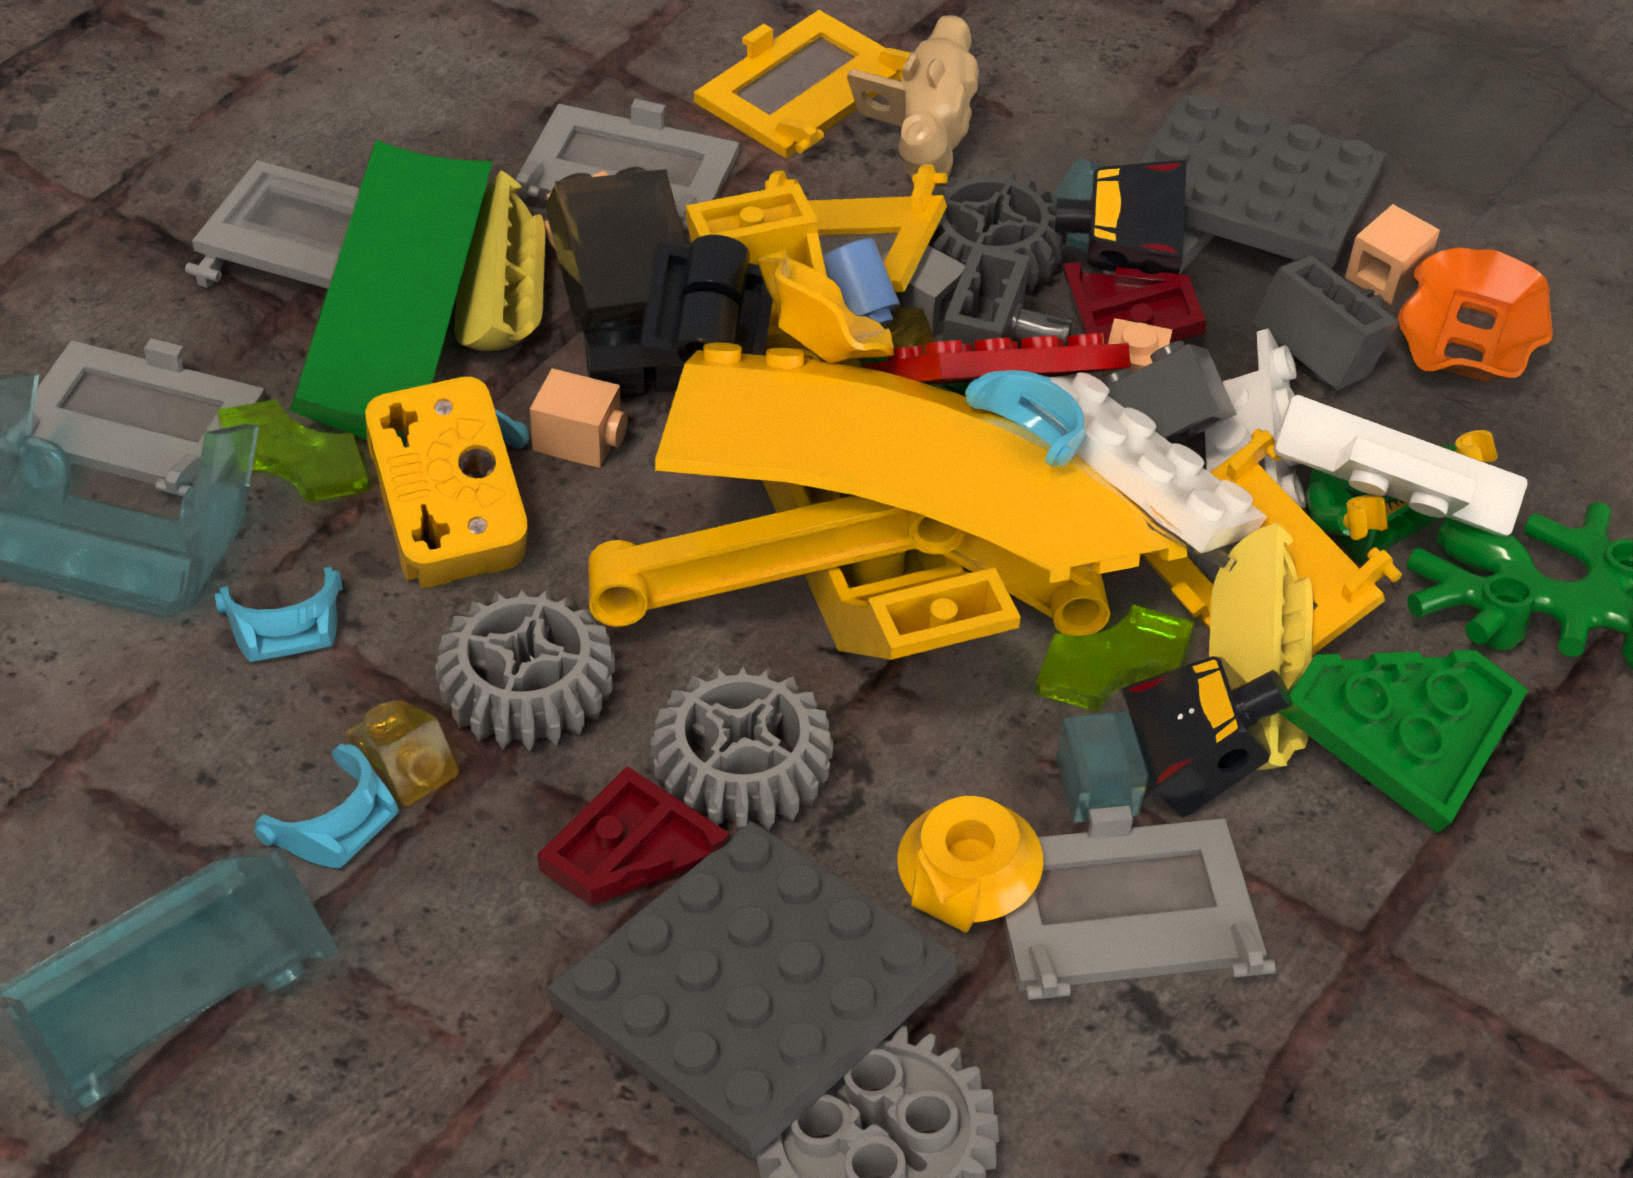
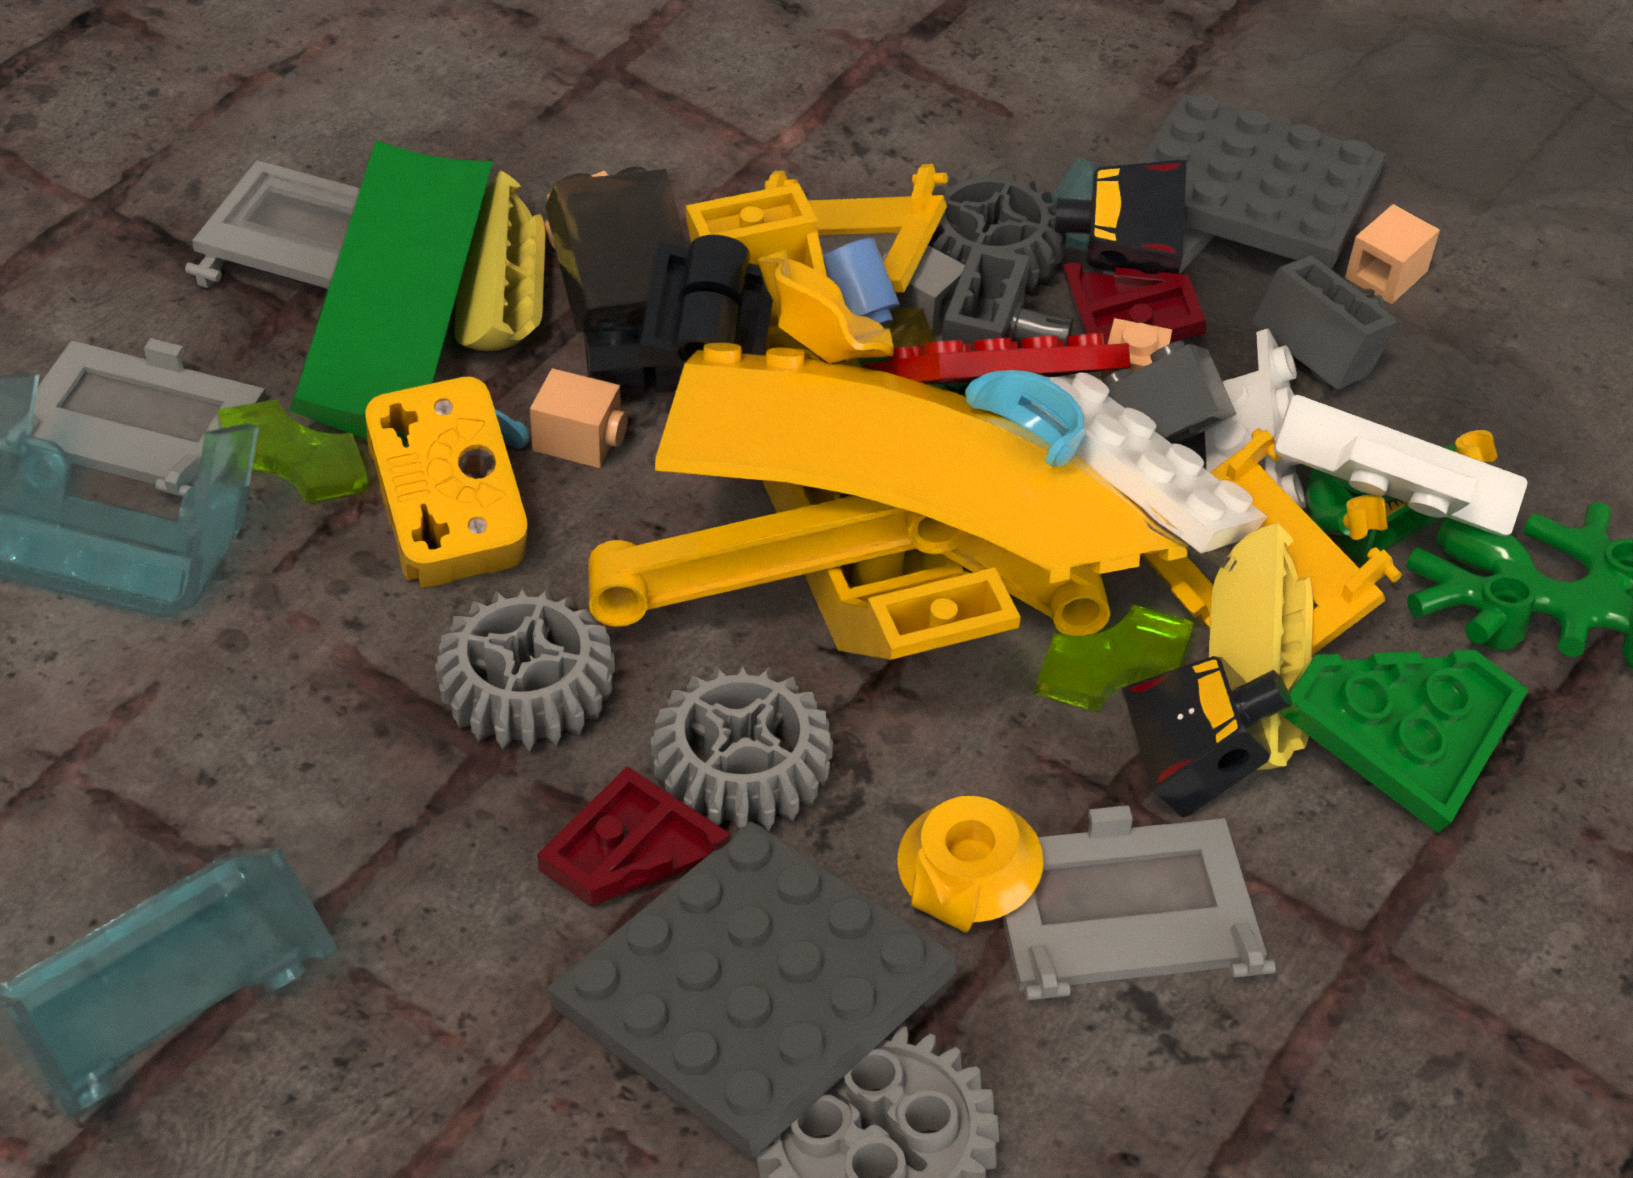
(288, 629): medium azure helmet -> none
(342, 831): medium azure helmet -> none
(406, 747): clear yellow bracket -> none
(597, 142): light grey piece -> none
(796, 83): yellow piece -> none
(929, 99): tan piece -> none
(1101, 764): clear light blue brick -> none
(1483, 282): orange piece -> none

